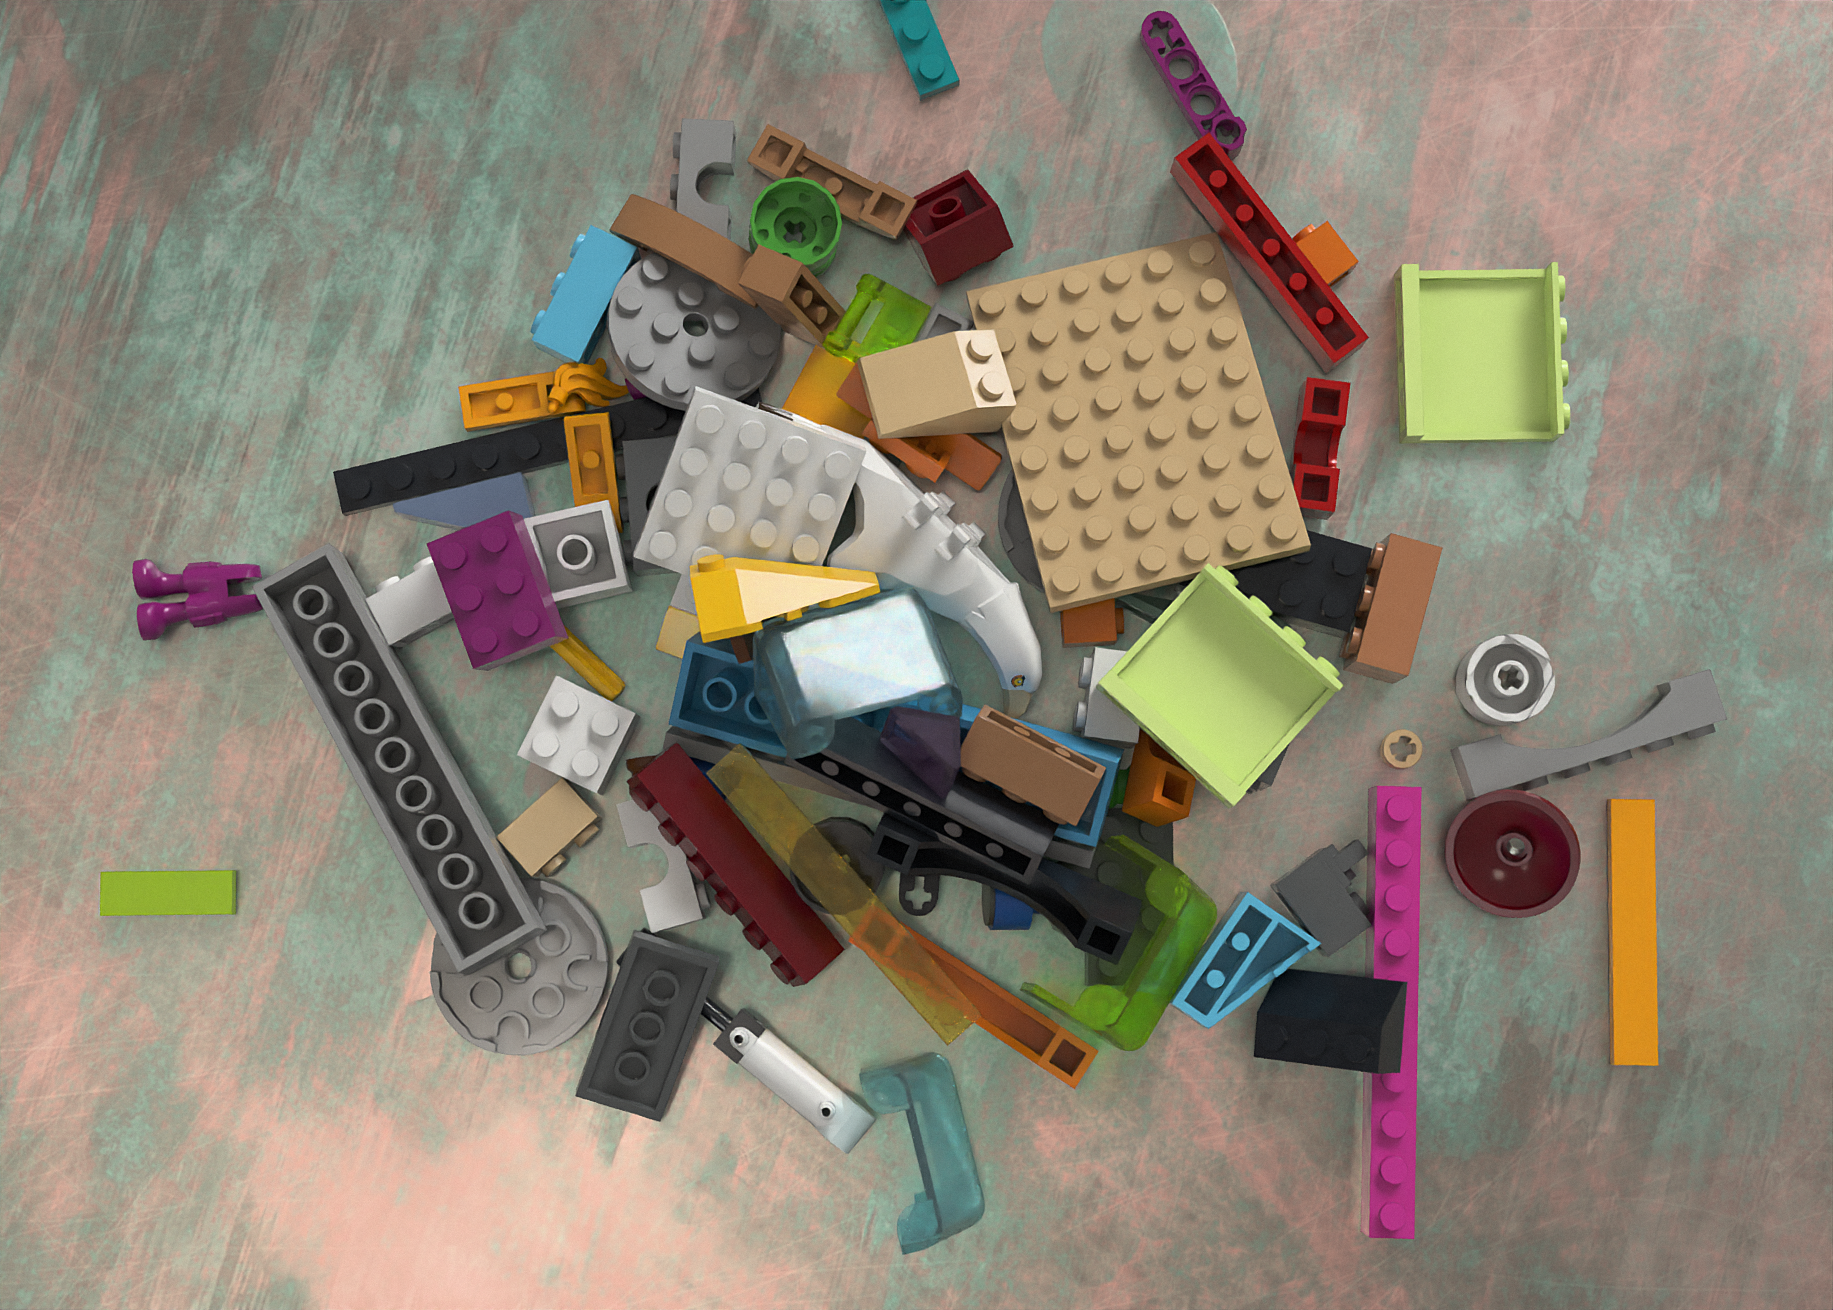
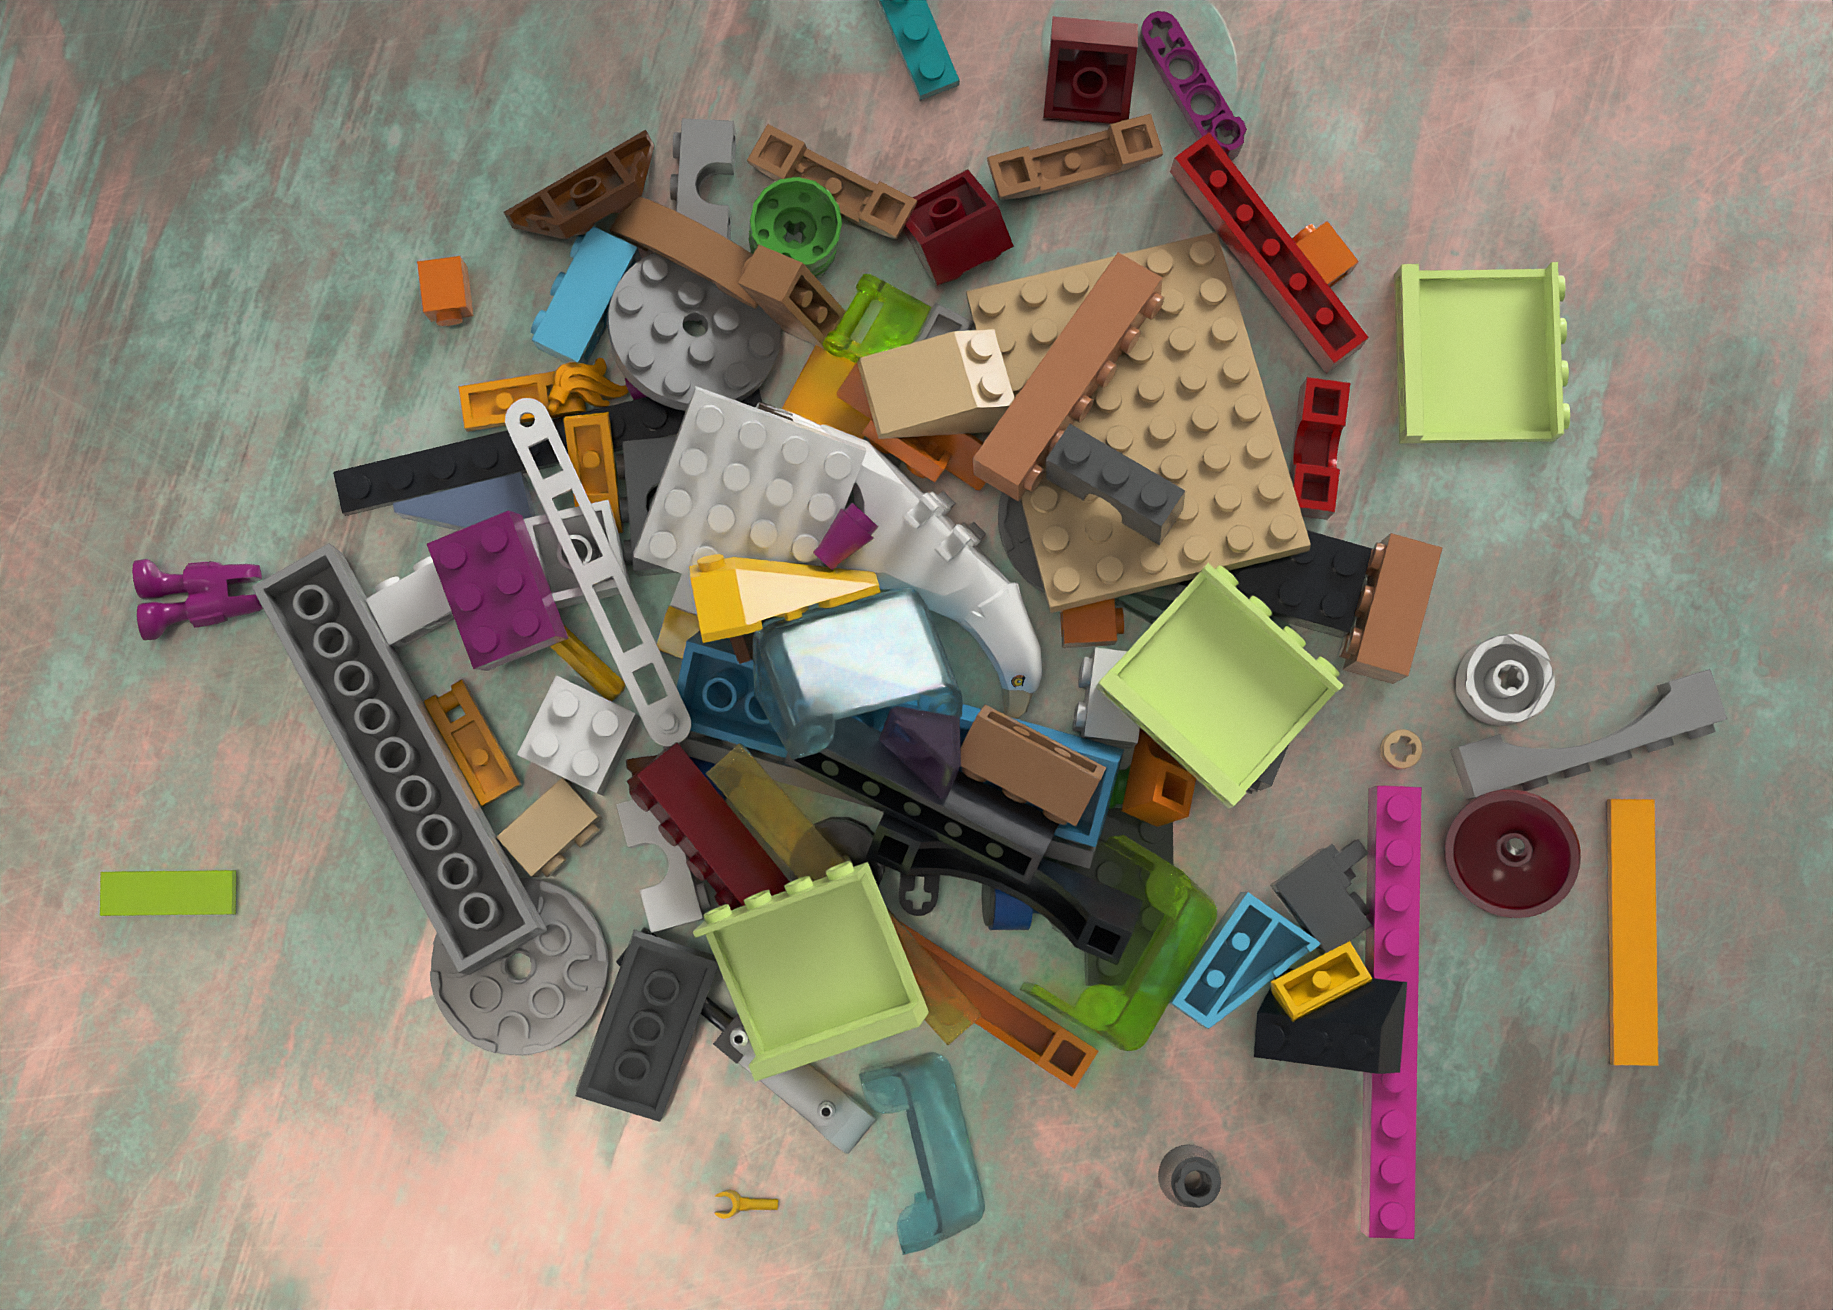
(445, 290): none -> orange brick
(473, 744): none -> light orange plate
(588, 193): none -> reddish brown wing
(667, 718): none -> white piece
(744, 1204): none -> yellow hand
(814, 969): none -> yellowish green panel
(845, 536): none -> magenta cone
(1069, 376): none -> nougat brick
(1075, 161): none -> medium nougat slope
(1090, 70): none -> dark red slope
(1091, 467): none -> dark grey arch
(1178, 1165): none -> dark grey plant
(1320, 981): none -> yellow slope

